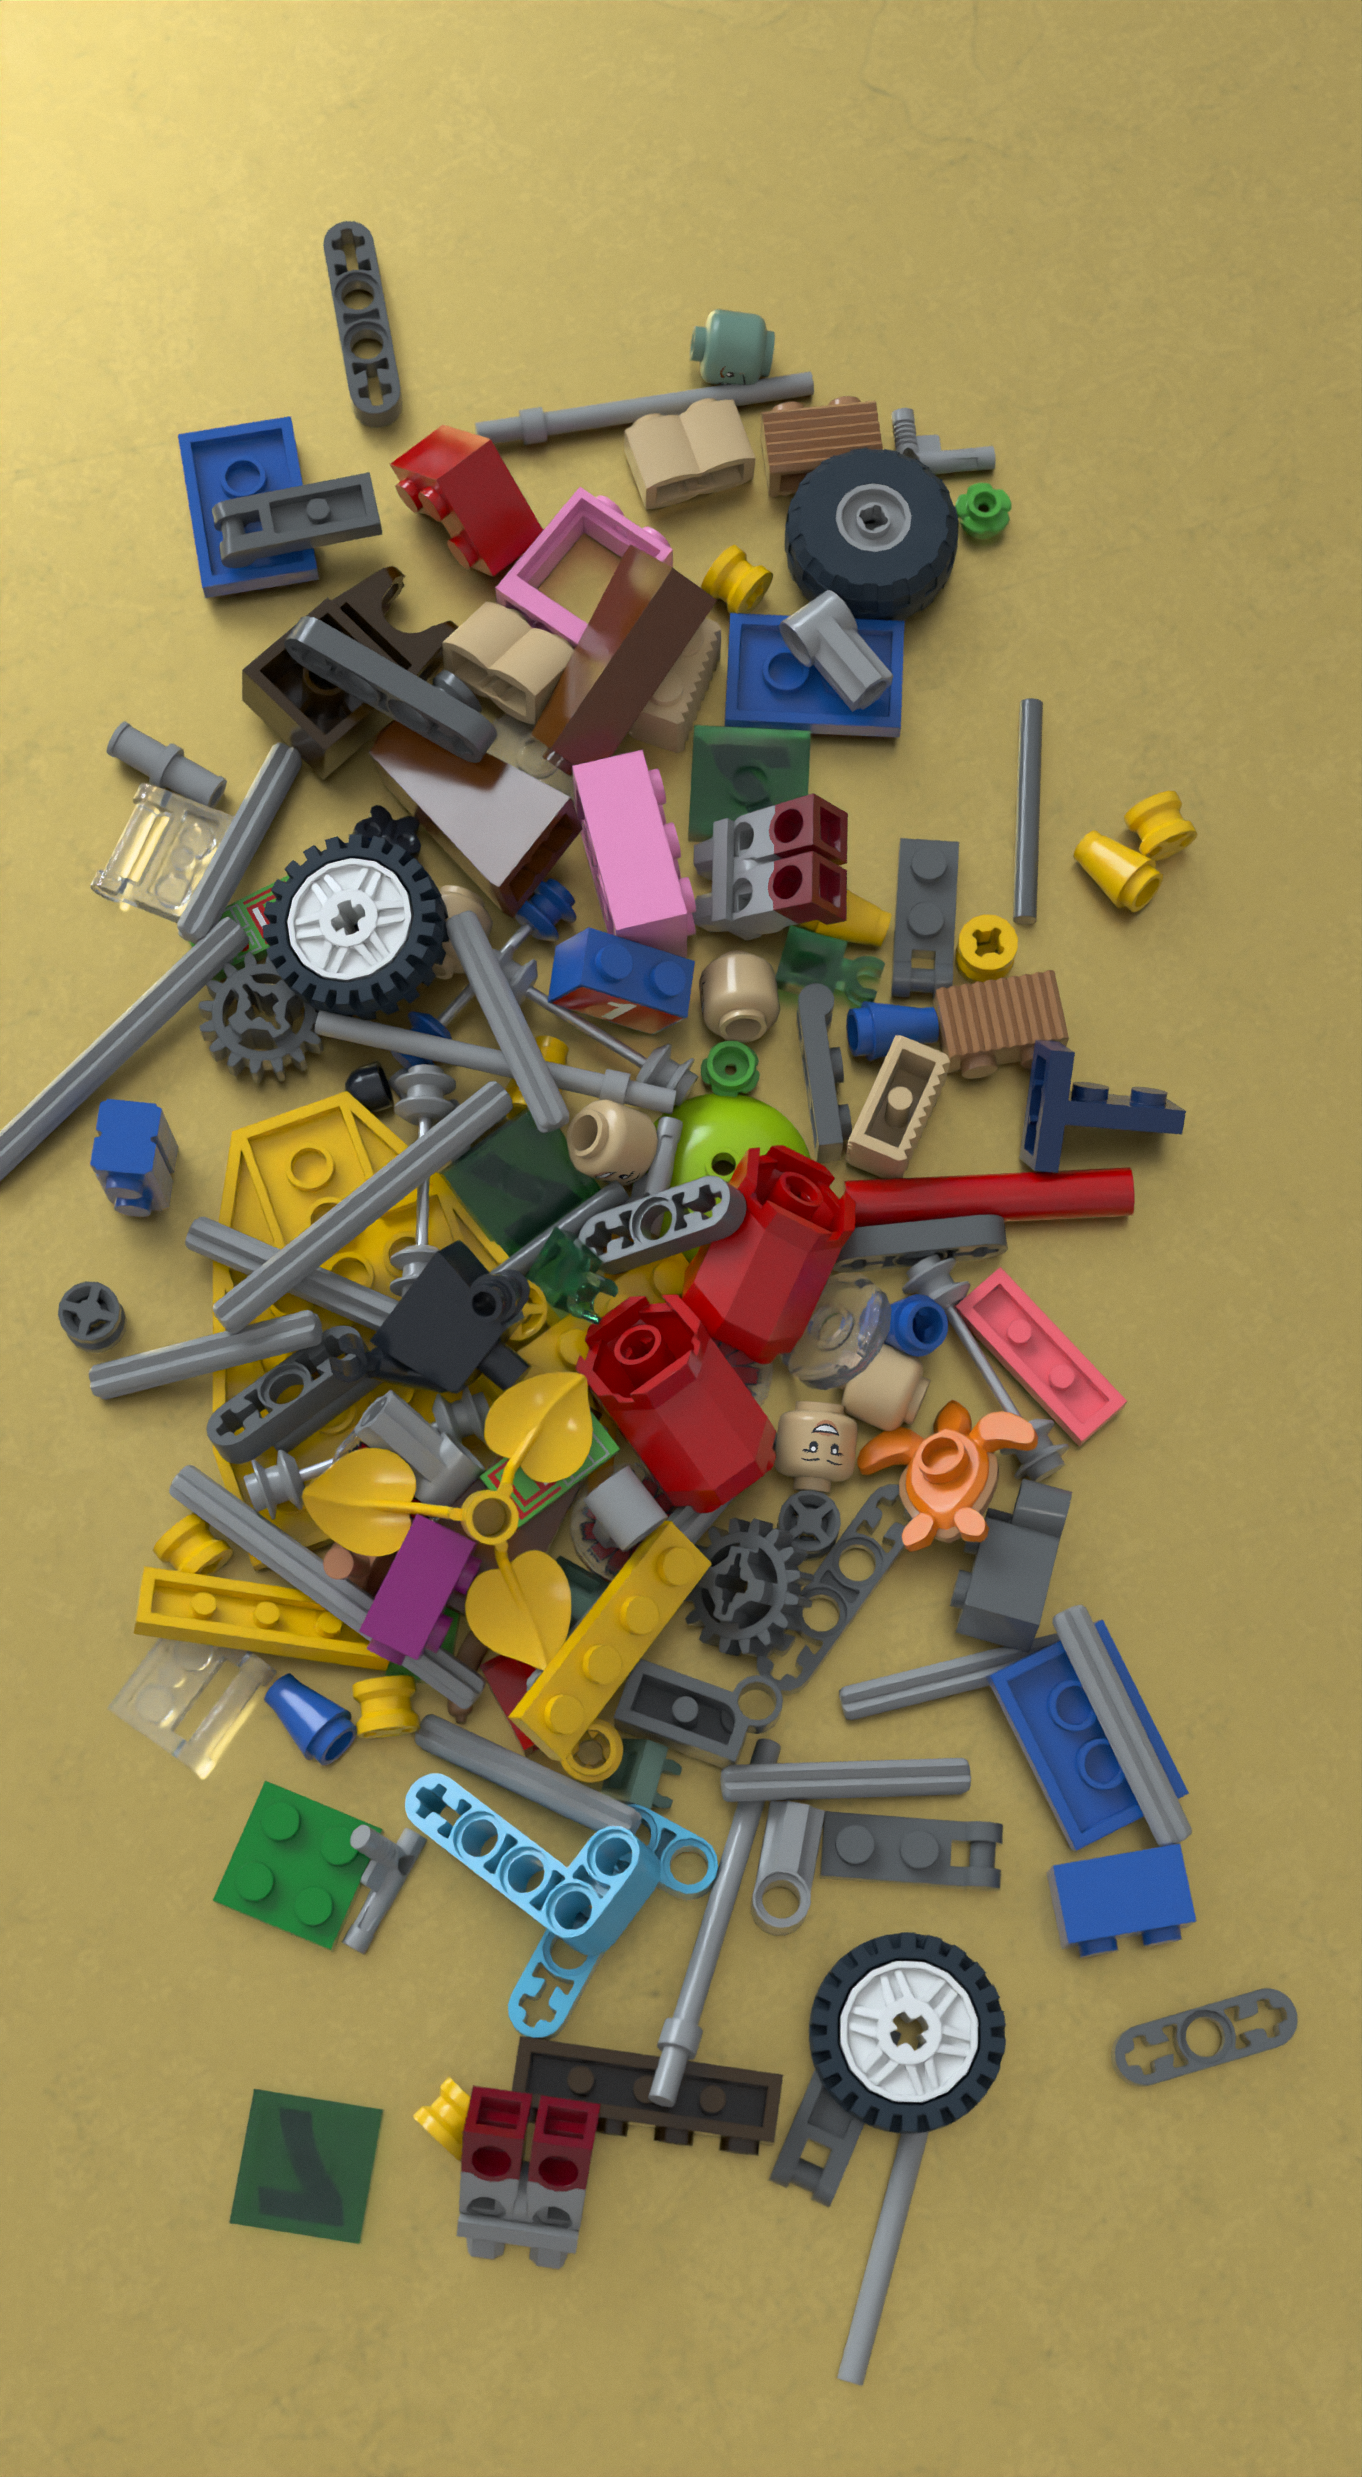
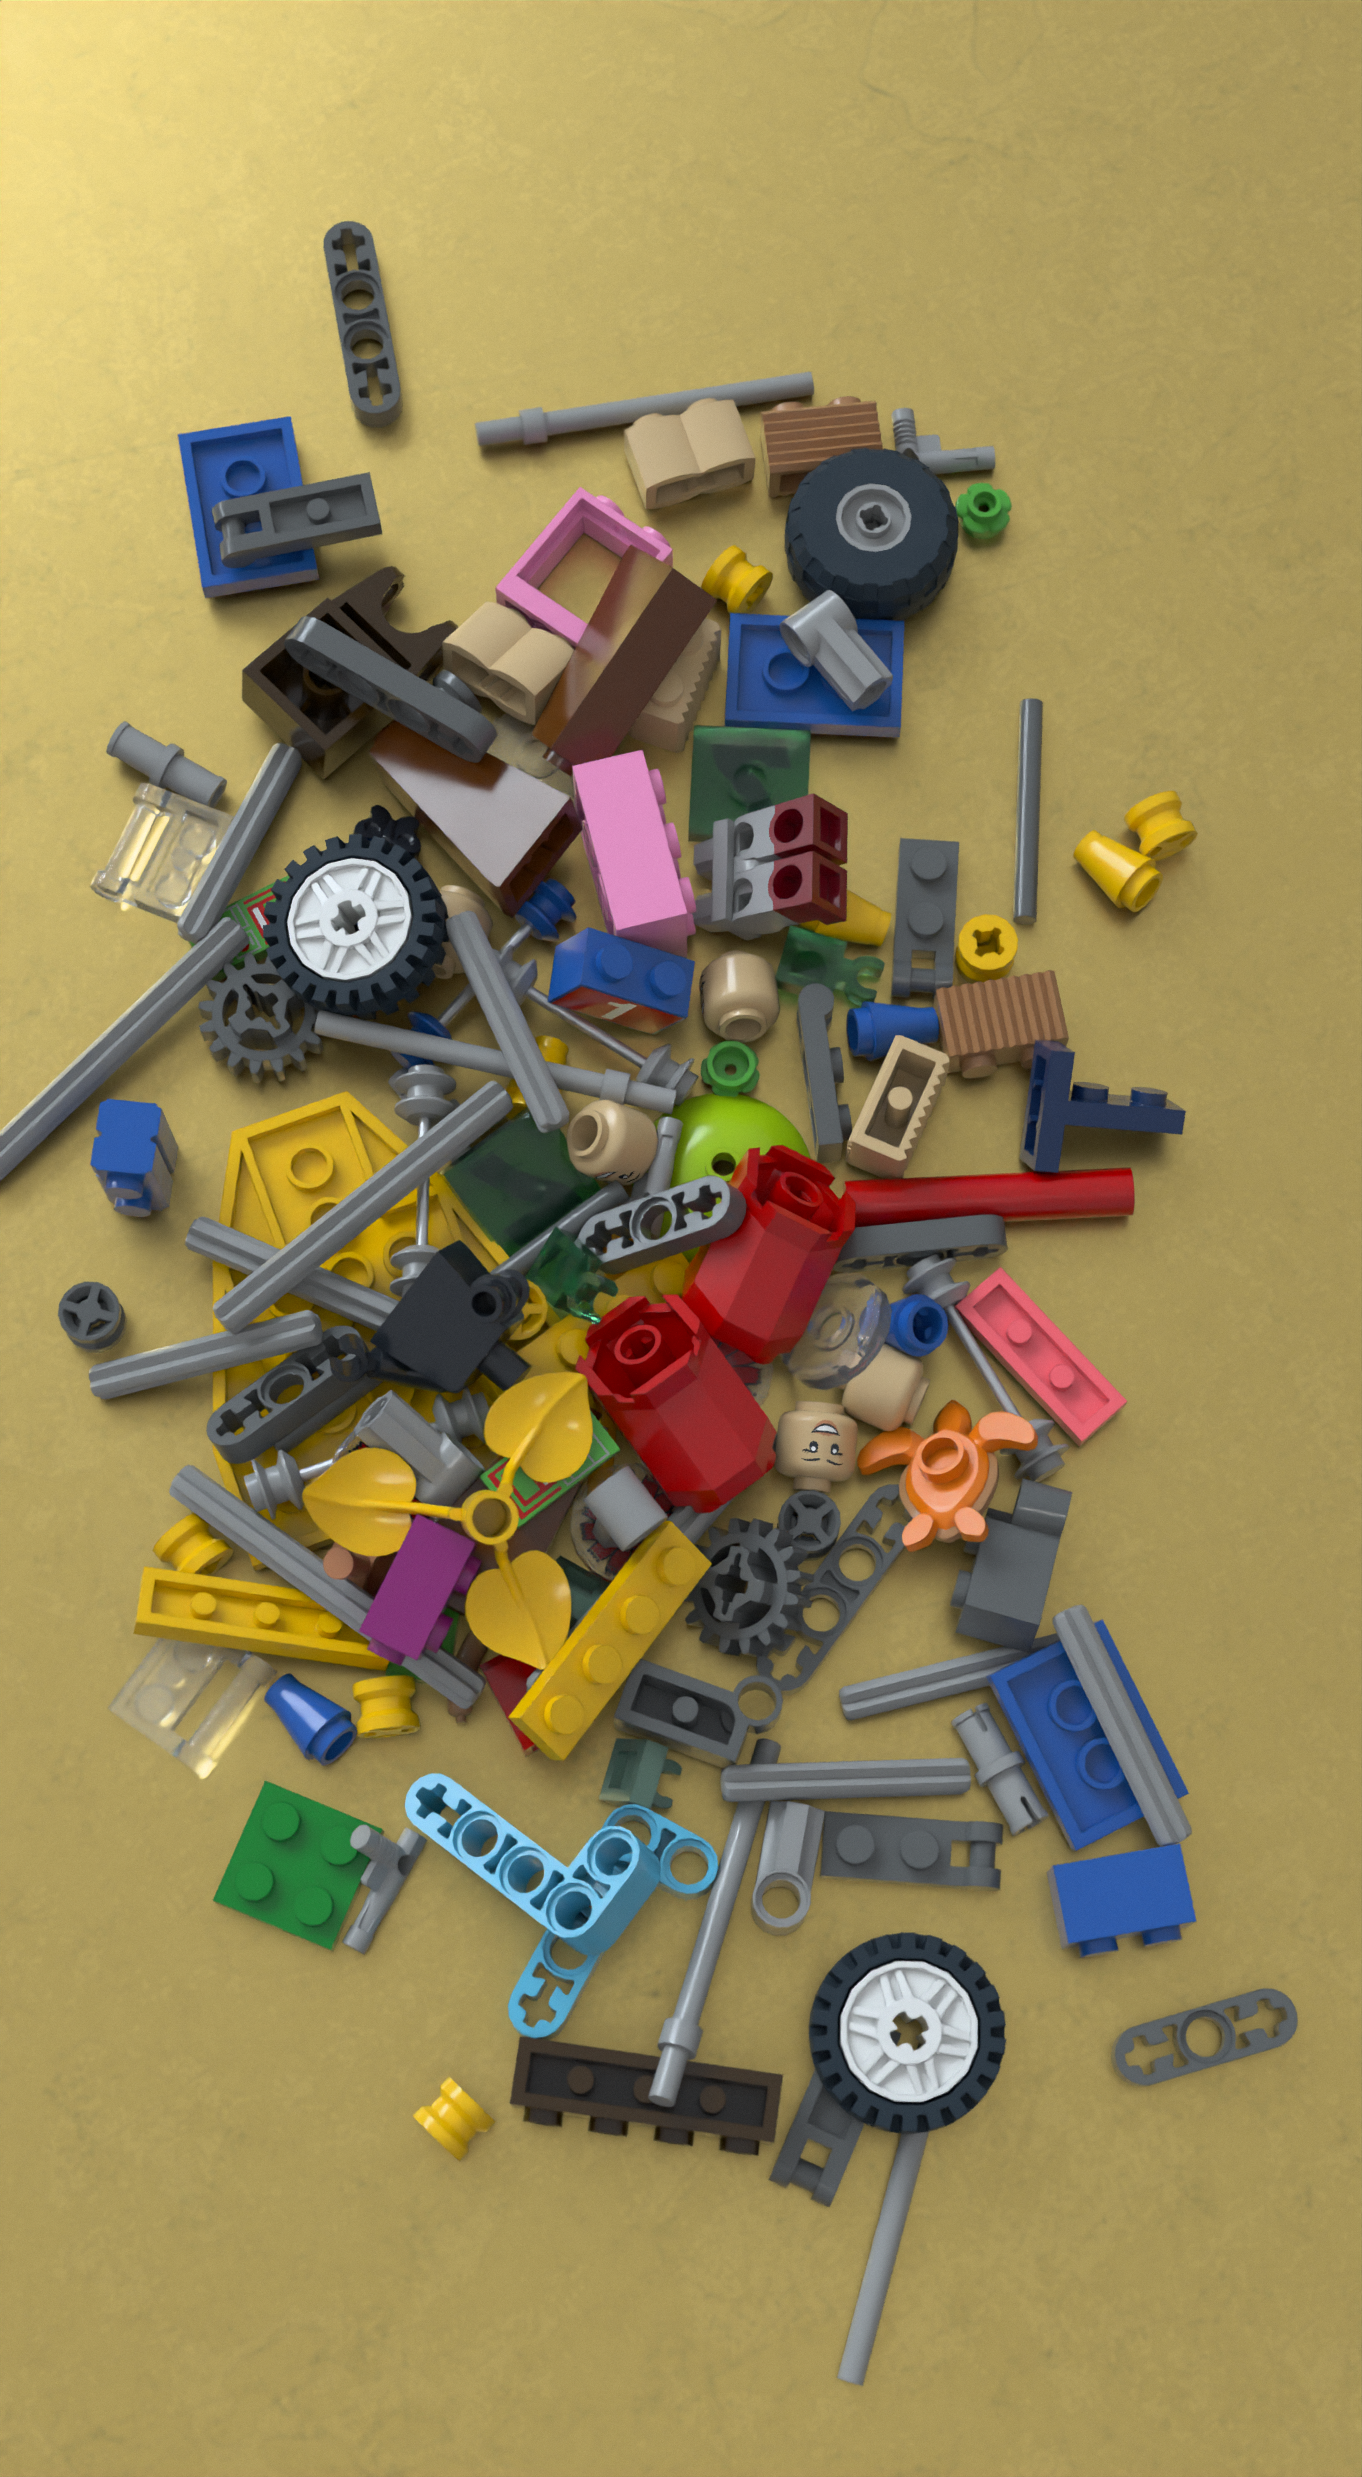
(307, 2166): clear green tile -> none
(370, 1087): black hinge -> none
(470, 490): red brick -> none
(521, 2200): hips -> none
(524, 1776): light grey axle -> none
(612, 1751): yellow cone -> none
(732, 348): sand green head -> none
(999, 1769): none -> light grey pin

